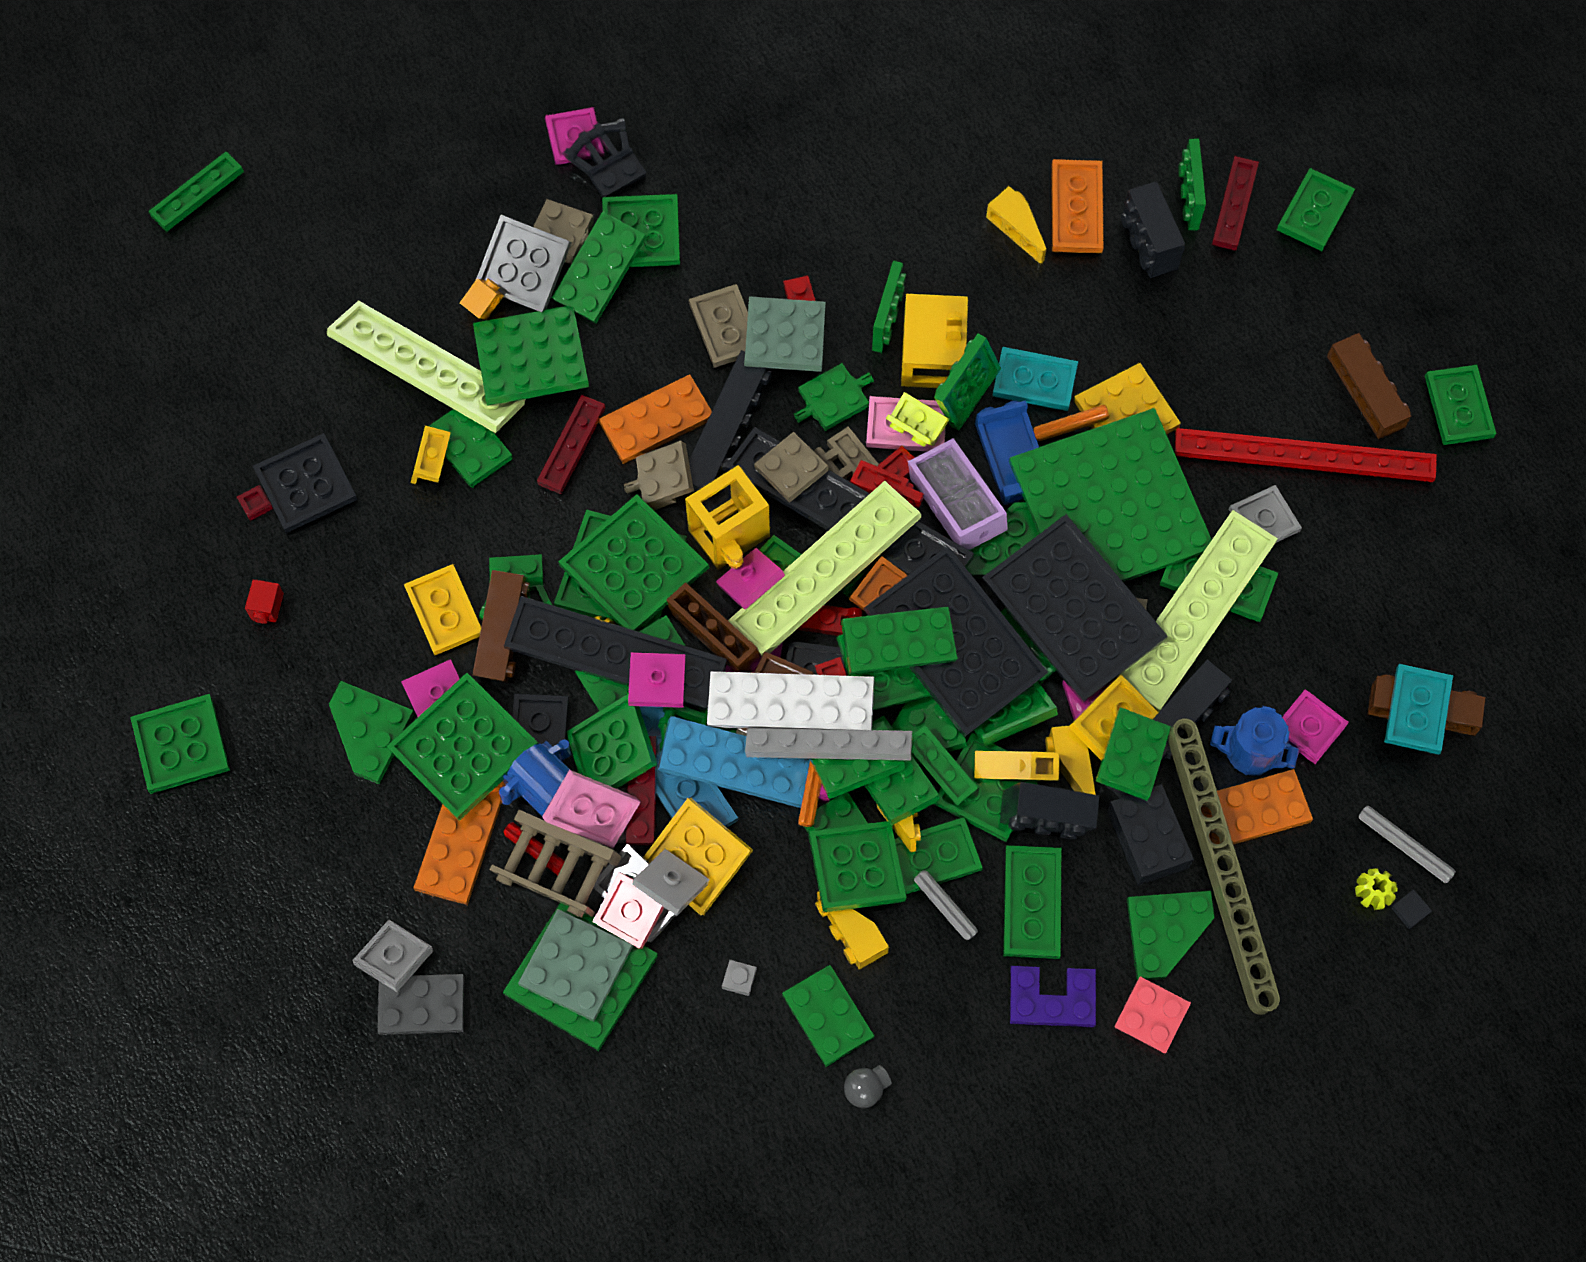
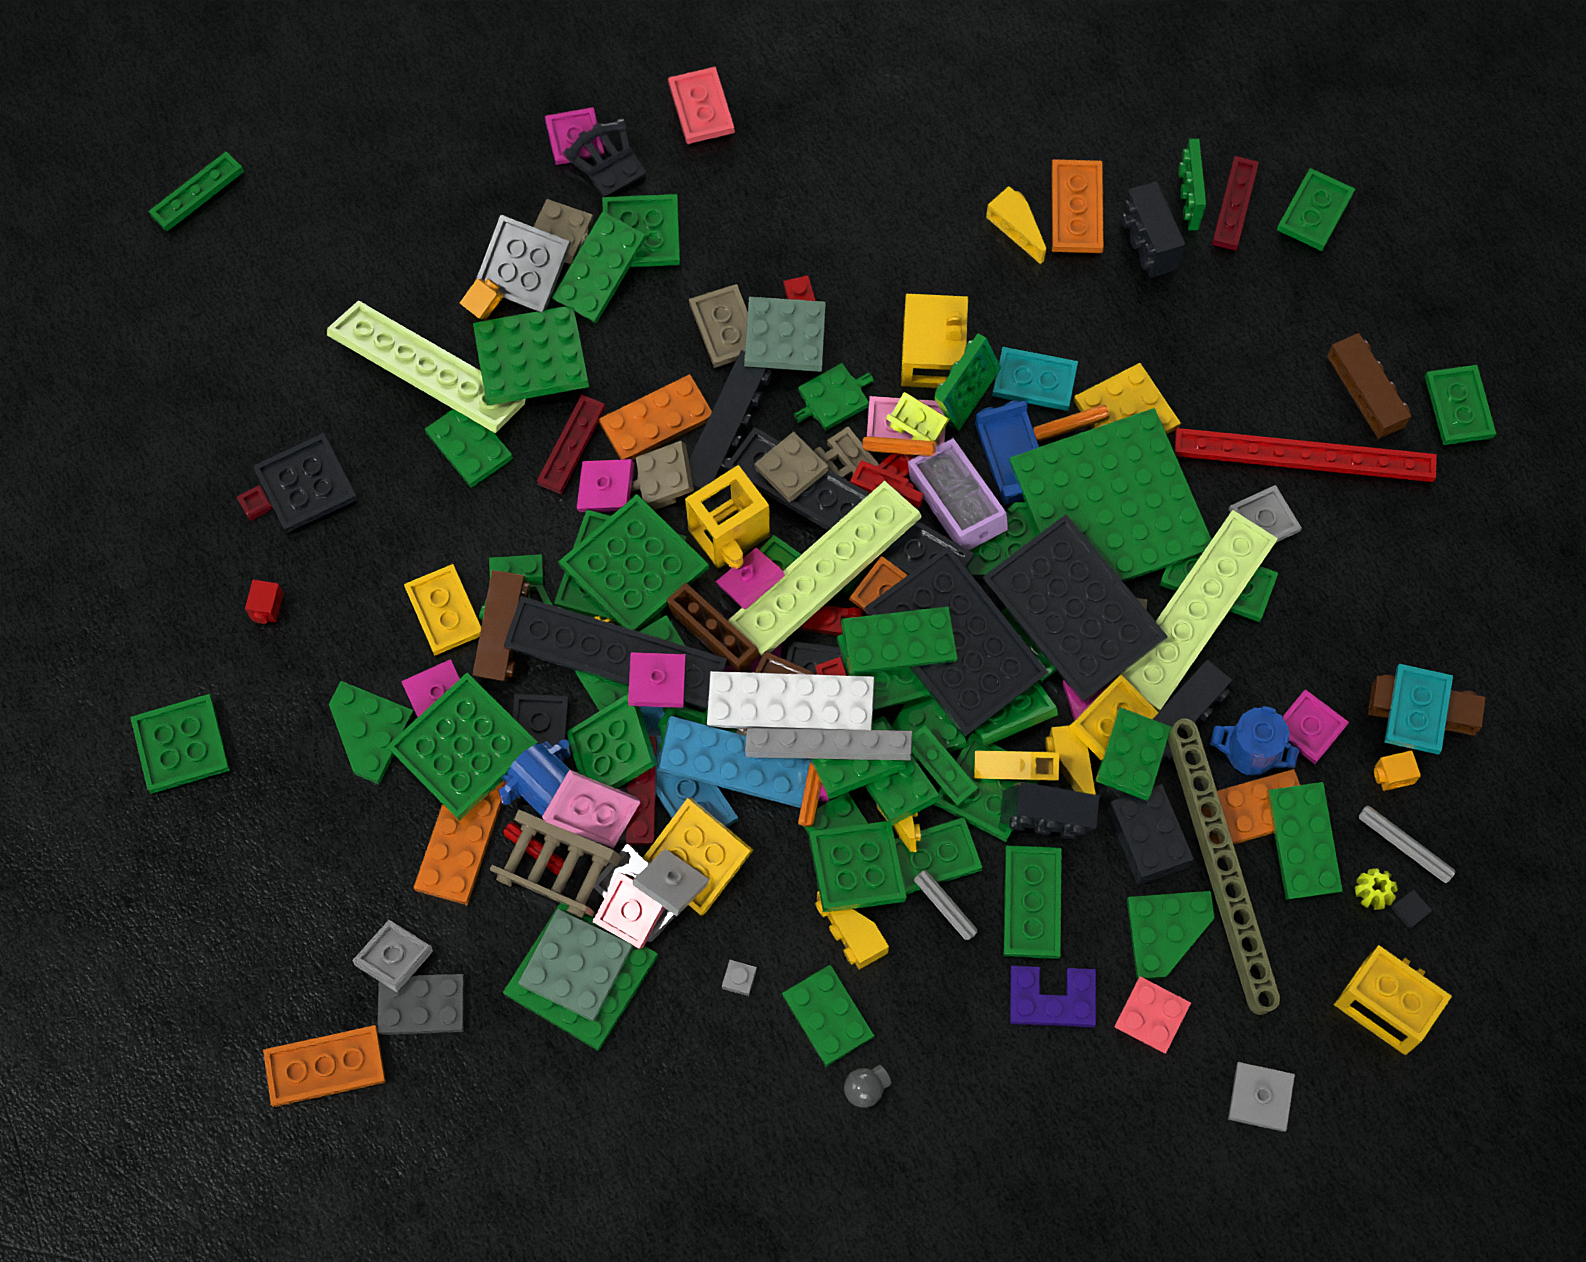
(324, 1066): none -> orange plate
(431, 454): yellow panel -> none
(605, 485): none -> dark pink plate
(701, 105): none -> coral plate
(888, 308): green plate -> none
(899, 446): none -> orange axle
(1261, 1096): none -> light grey plate
(1304, 840): none -> green plate
(1396, 995): none -> yellow piece
(1397, 771): none -> light orange brick

